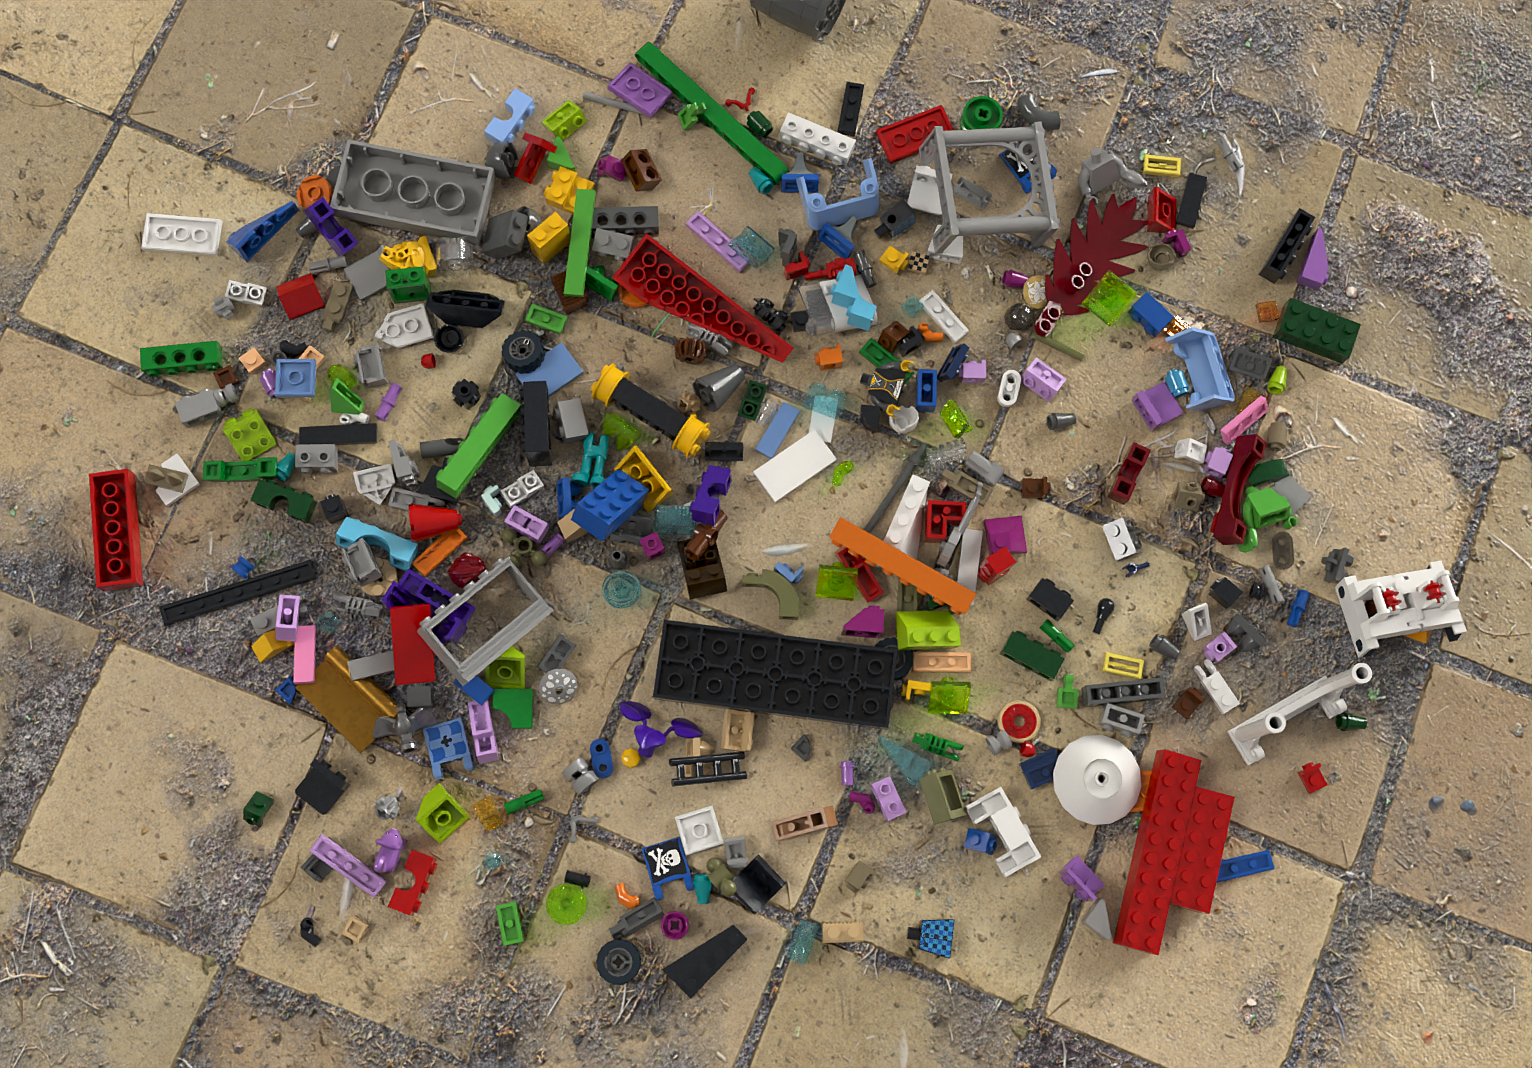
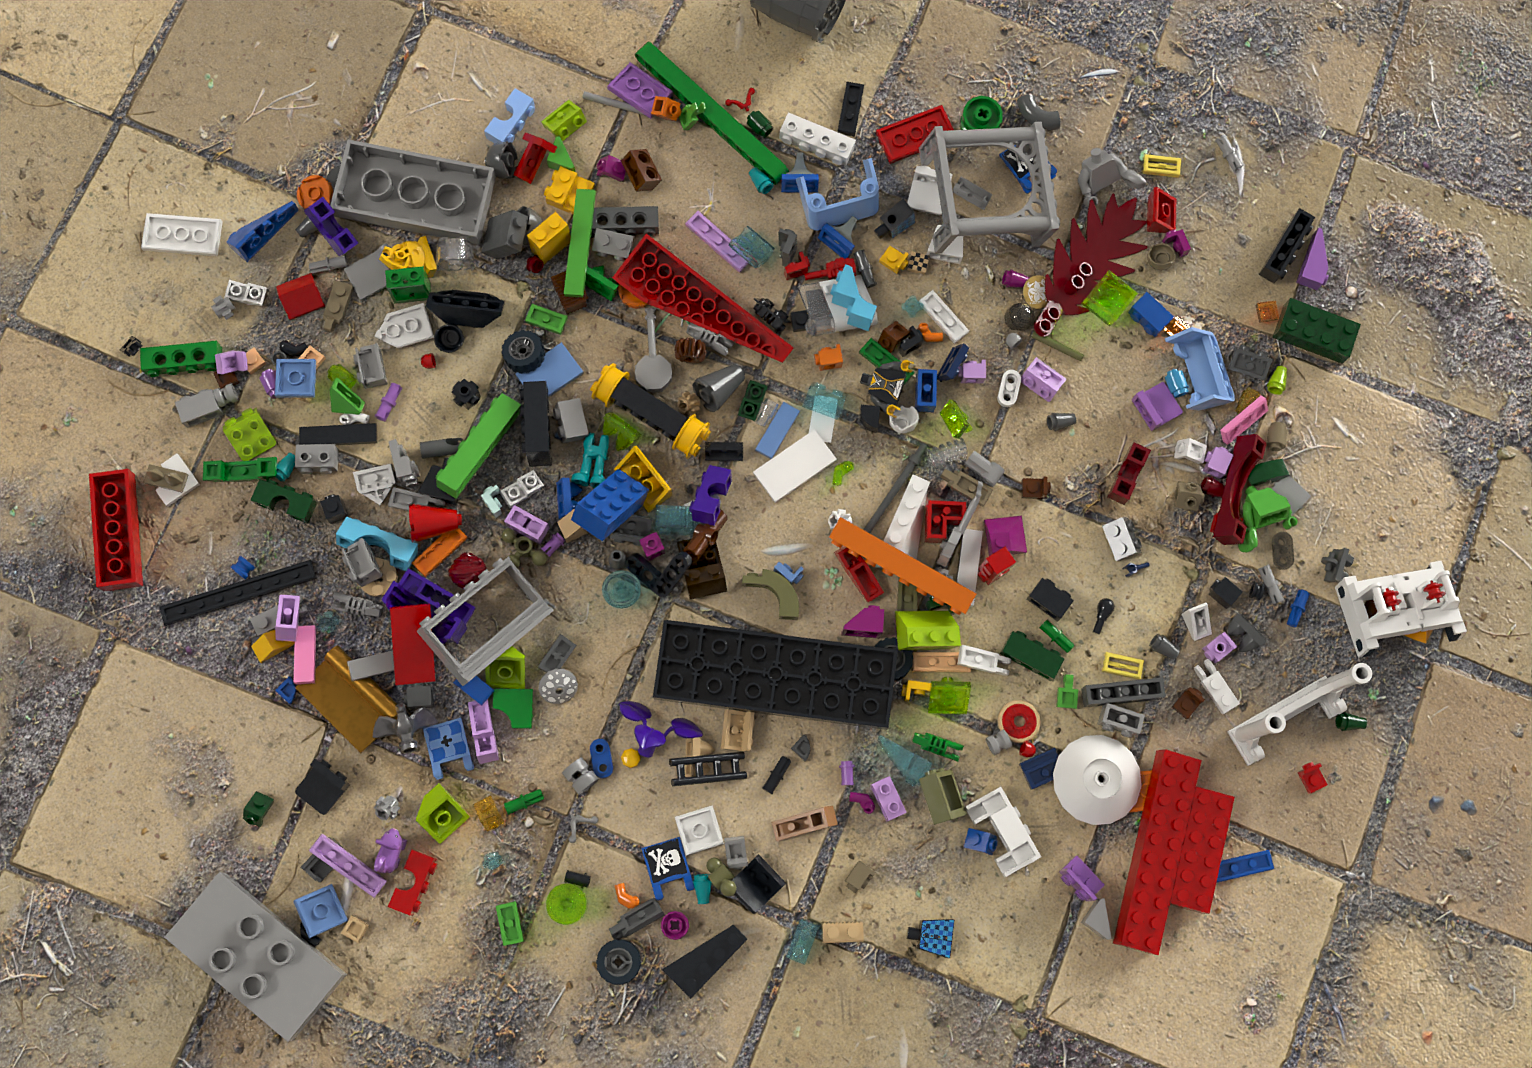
(131, 346): none -> black plate
(231, 361): none -> lavender bracket
(255, 956): none -> light grey plate
(320, 911): none -> medium blue plate
(534, 264): none -> dark red plate
(653, 371): none -> light grey piece
(659, 578): none -> black beam
(670, 108): none -> orange brick
(776, 775): none -> black axle
(834, 517): none -> white gear
(836, 582): clear neon green tile -> none
(982, 660): none -> white hinge
(1191, 200): black tile -> none

